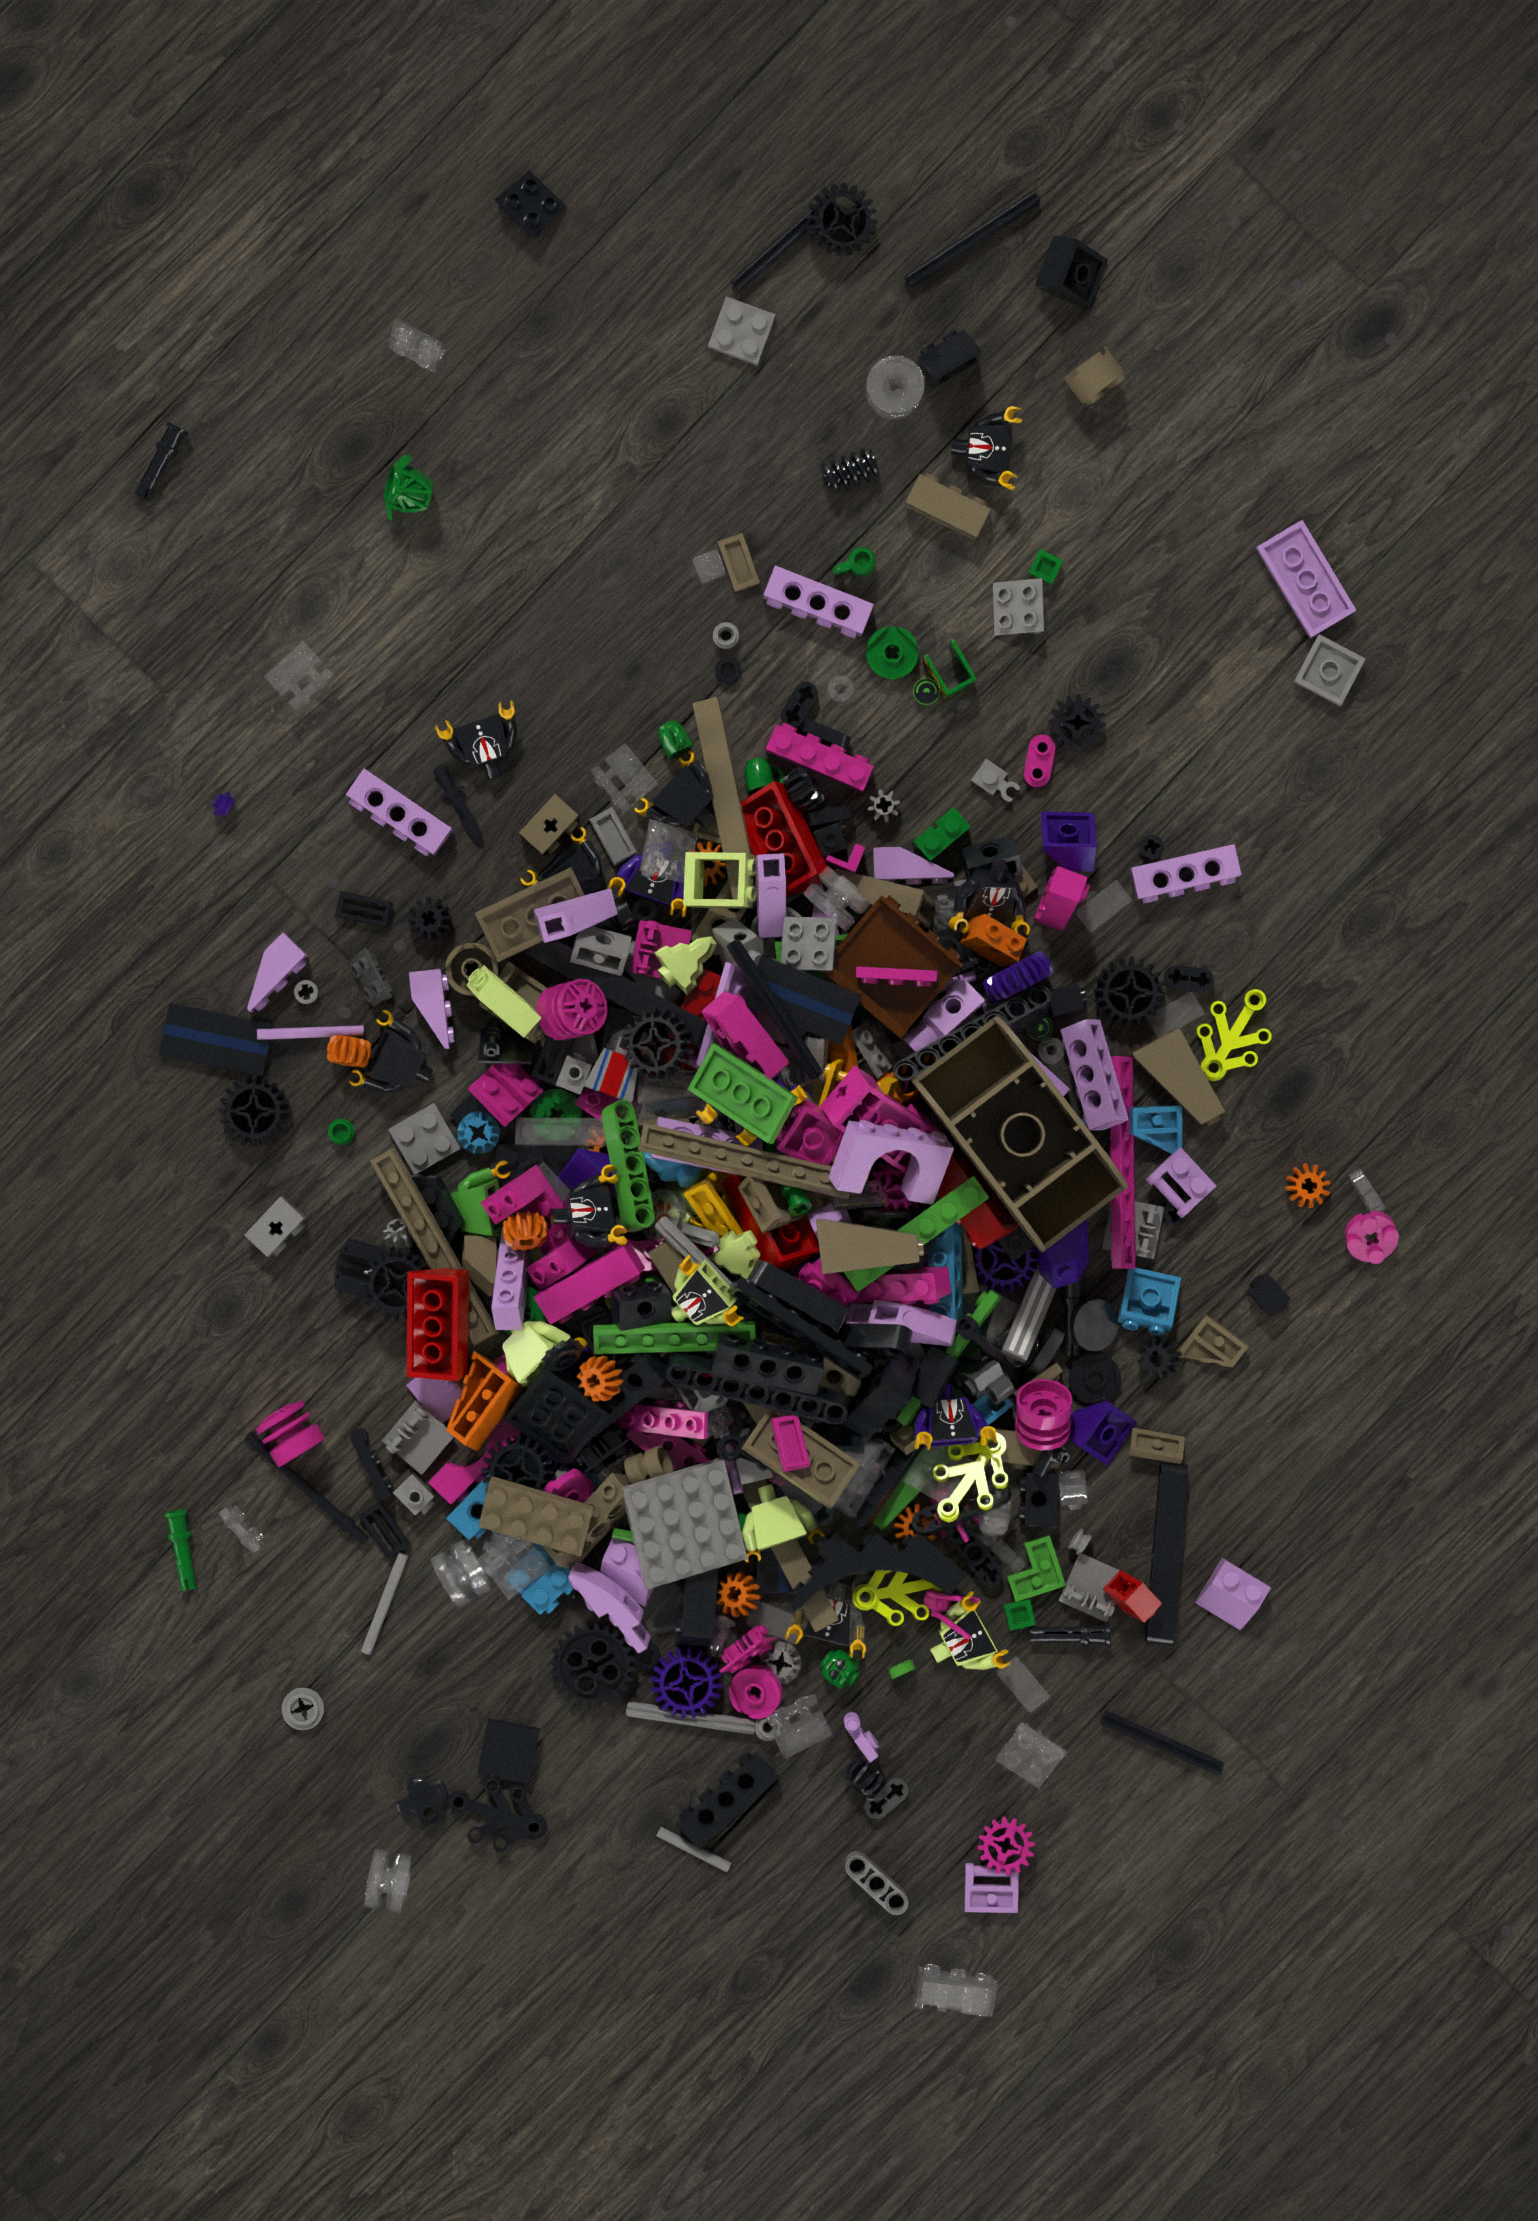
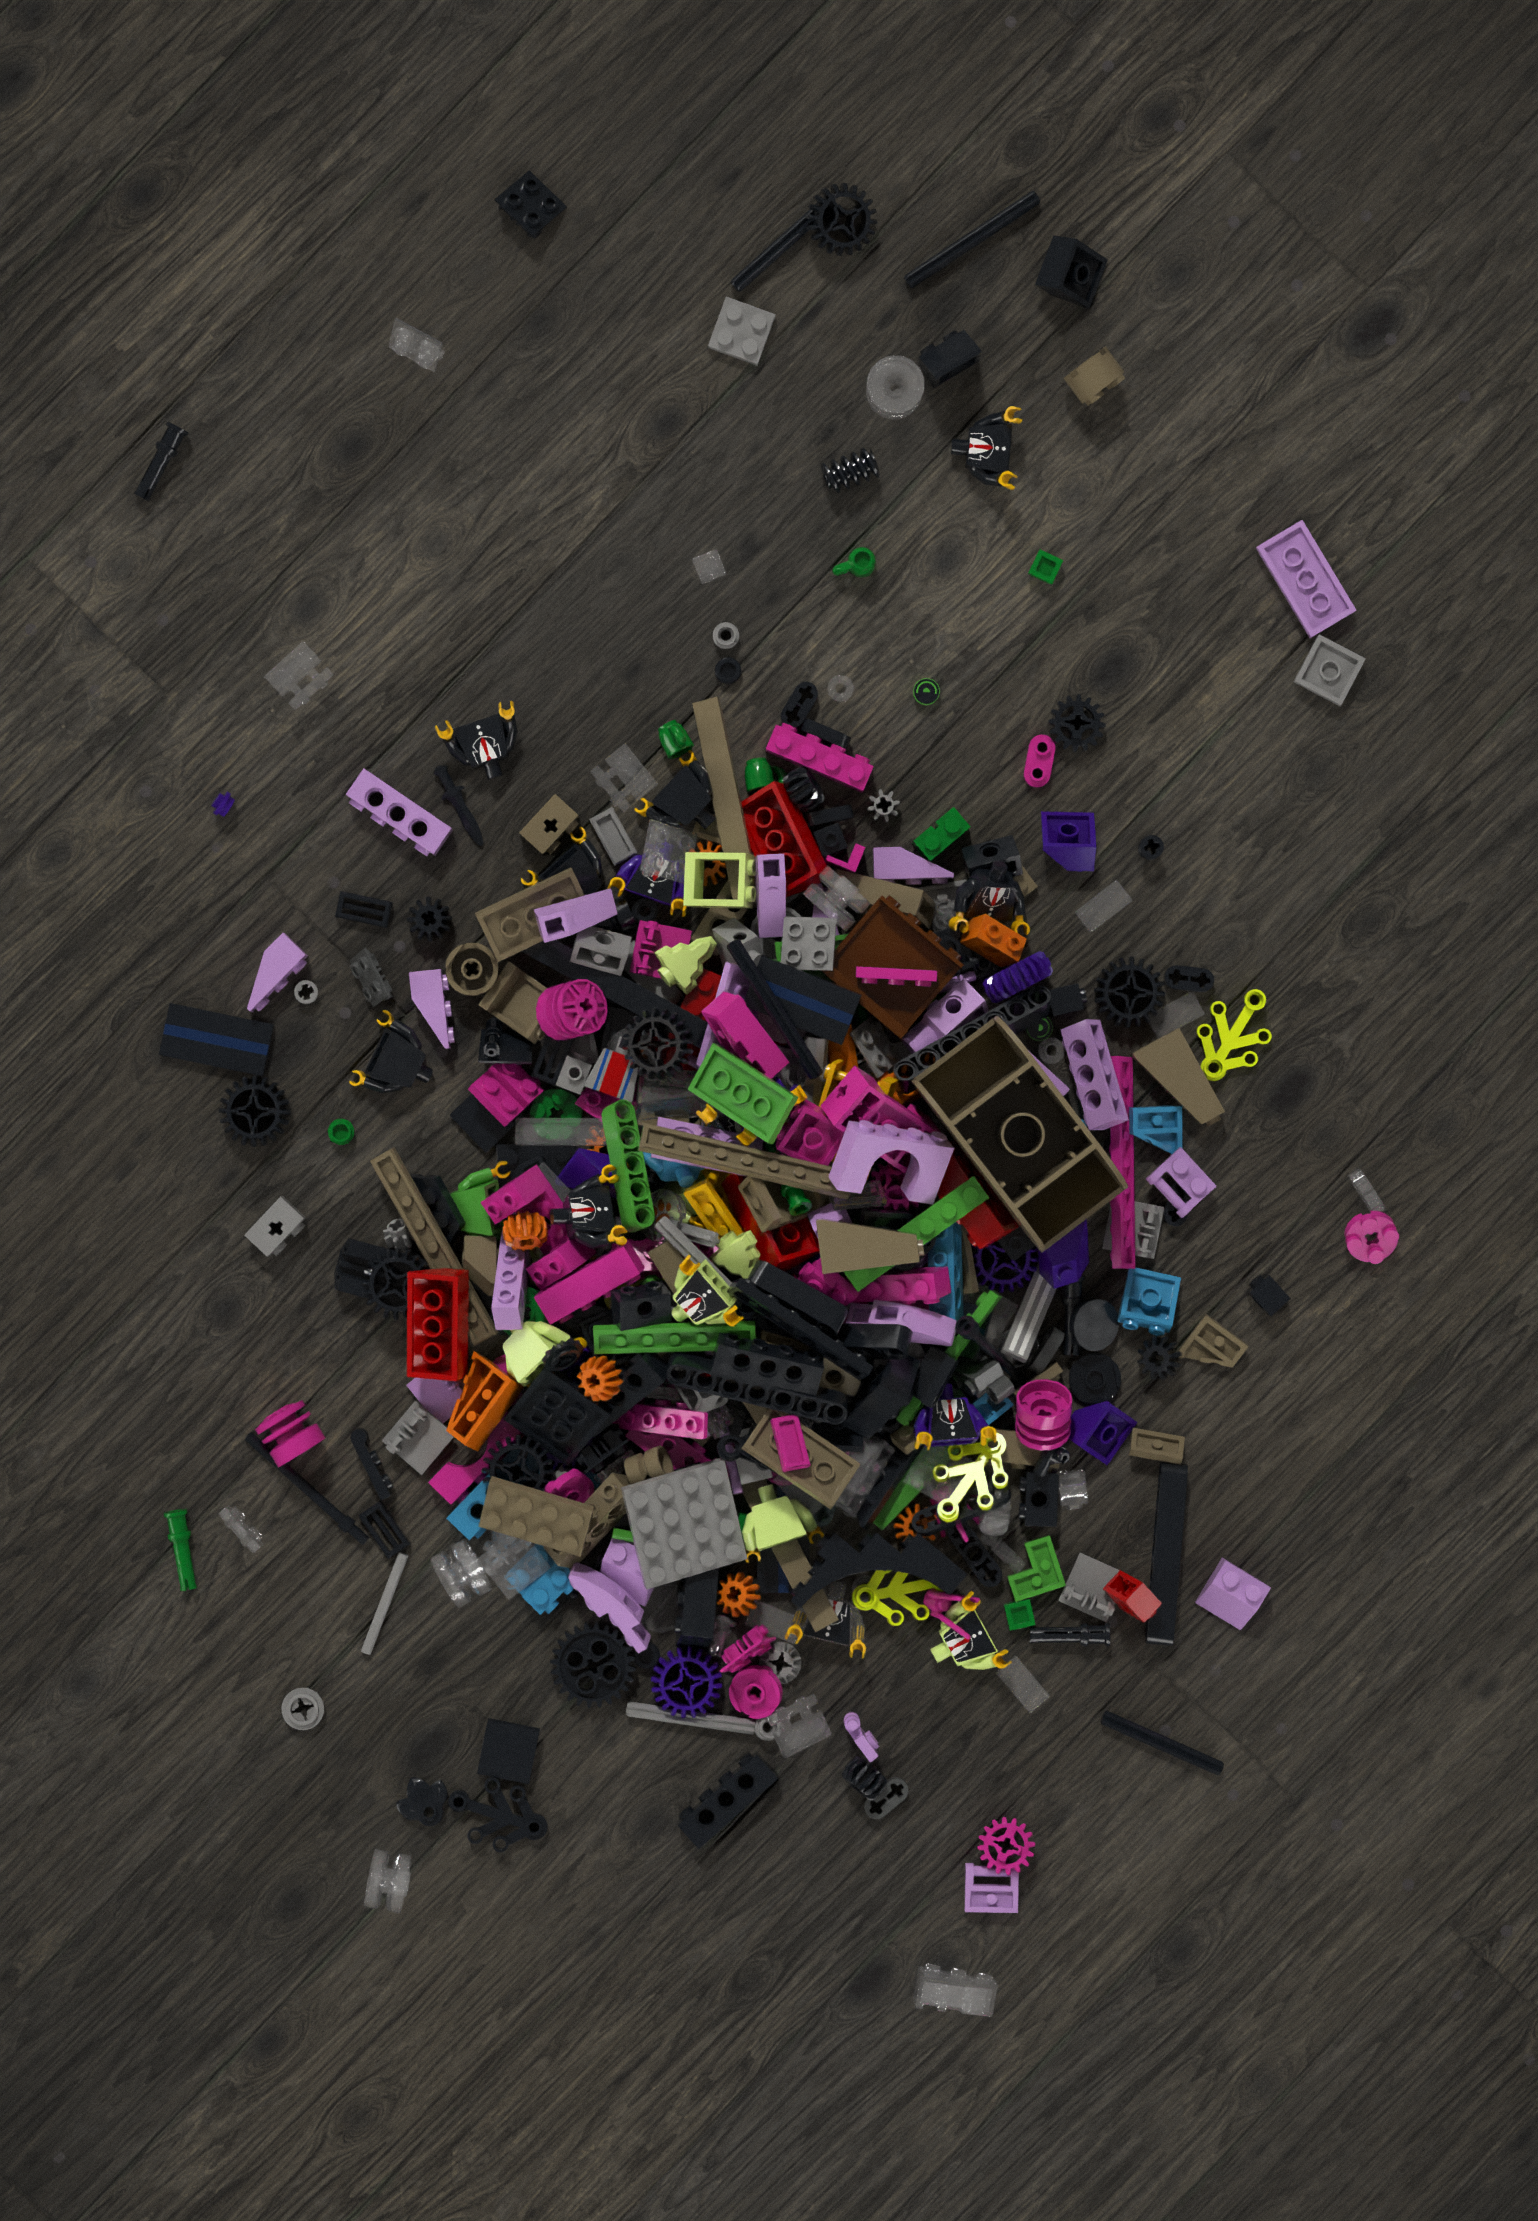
(309, 1032): lavender bar -> none
(349, 1051): orange gear -> none
(407, 488): green piece -> none
(415, 1494): light grey brick -> none
(424, 1138): light grey plate -> none
(479, 1145): dark azure gear -> none
(503, 1000): yellowish green window -> none
(692, 1849): light grey bar -> none
(738, 562): dark tan tile -> none
(783, 579): lavender brick -> none
(840, 1669): green head -> none
(882, 1894): light grey beam -> none
(901, 1668): bright green tile -> none
(907, 652): green plate -> none
(948, 506): dark tan brick -> none
(964, 664): green piece -> none
(991, 778): light grey plate -> none
(1018, 607): light grey hinge -> none
(1031, 1755): clear hinge -> none
(1061, 897): dark pink wedge -> none
(1079, 1541): light grey bush -> none
(1223, 857): lavender brick -> none
(1303, 1193): orange gear -> none

